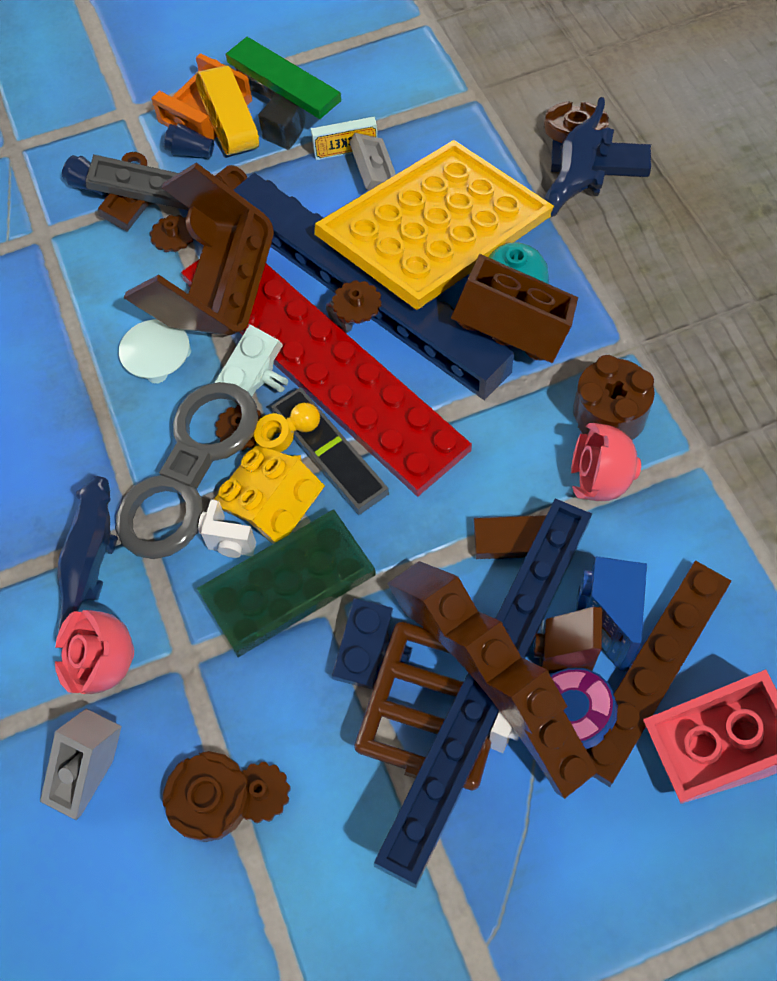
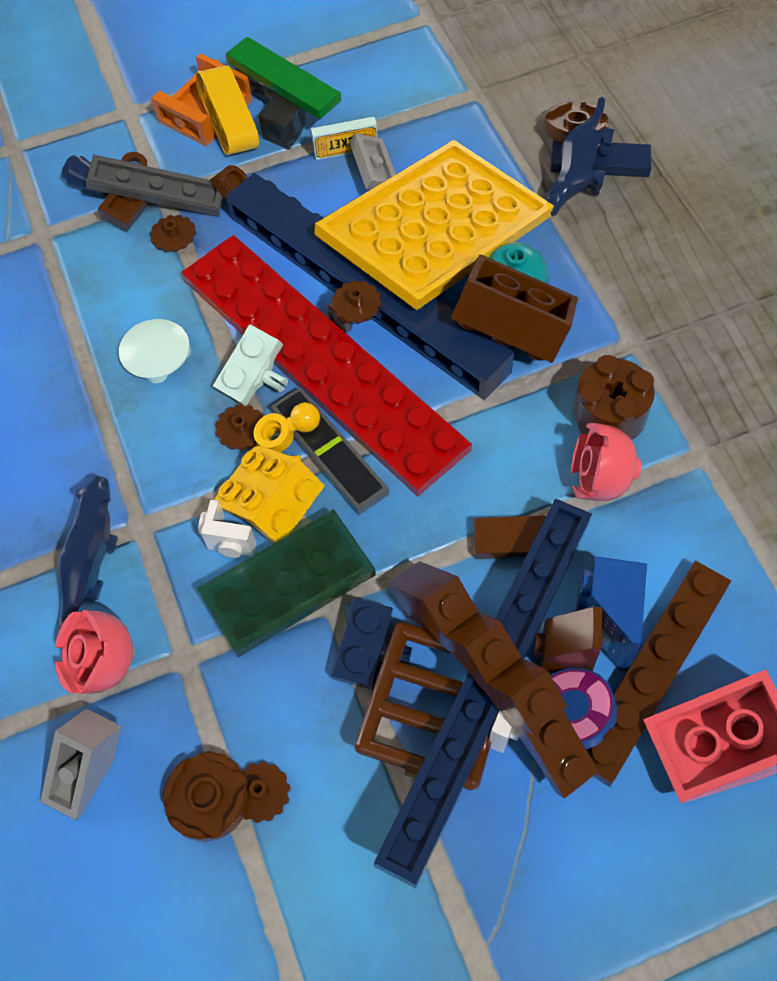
(185, 470): dark grey bar -> none
(187, 142): dark blue cone -> none
(230, 264): reddish brown windscreen -> none

